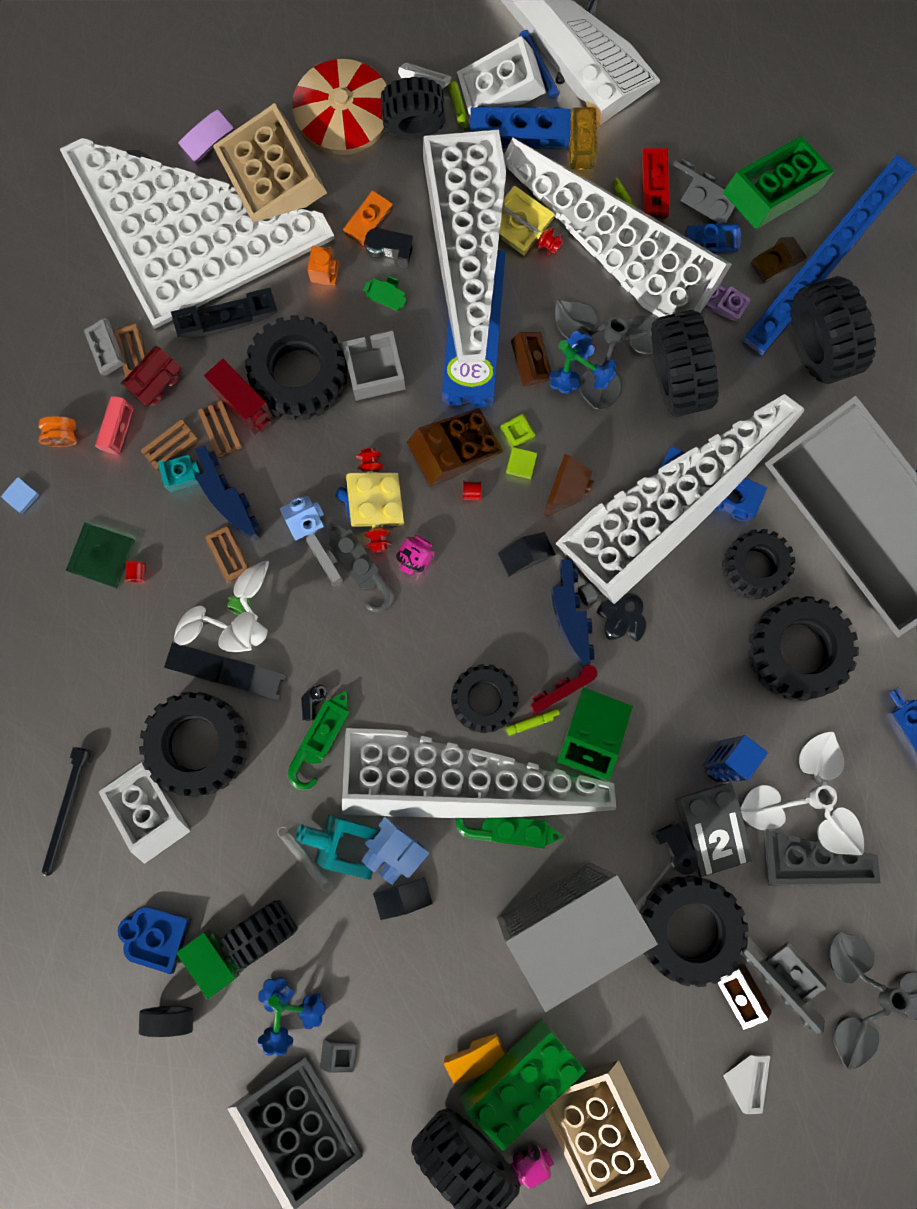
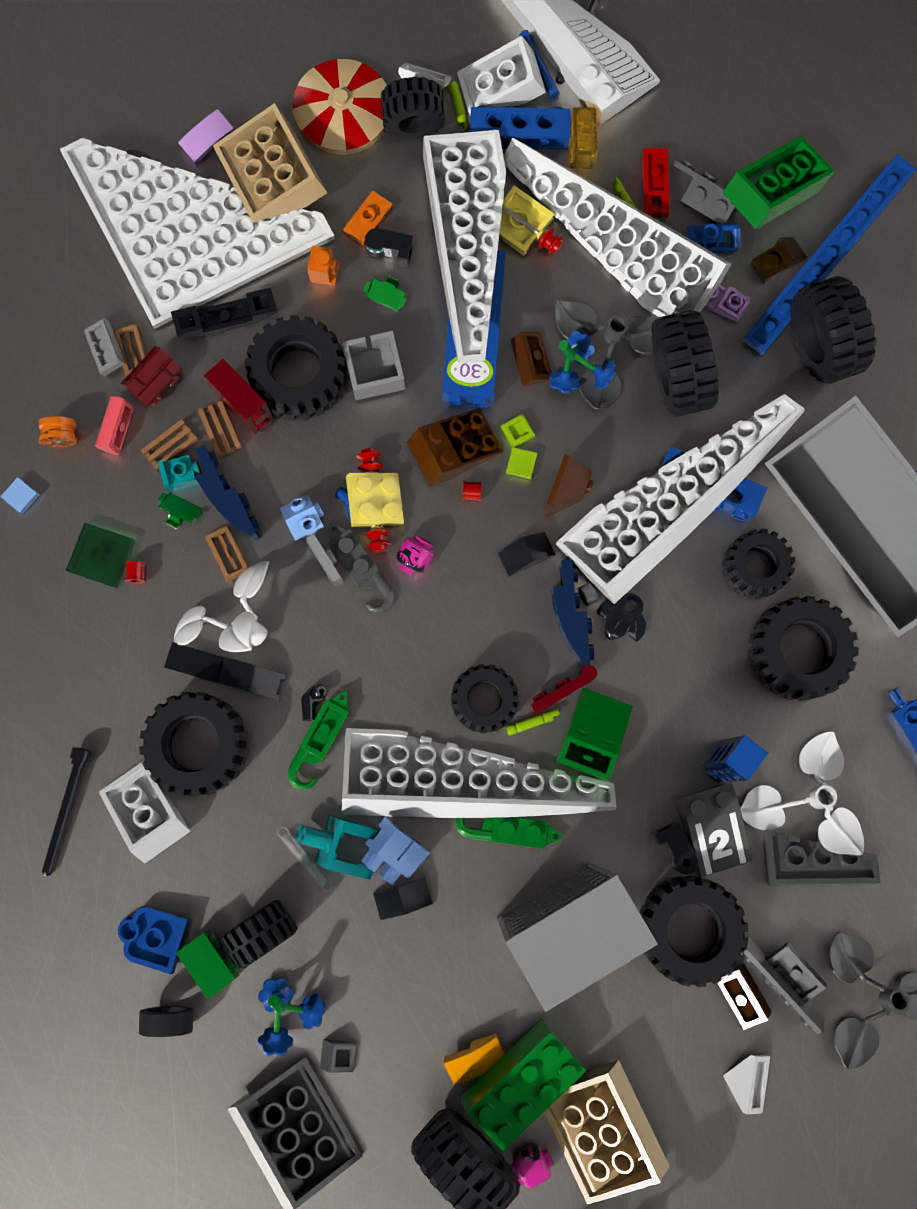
(178, 509): none -> green piece
(236, 606): bright green plate -> none

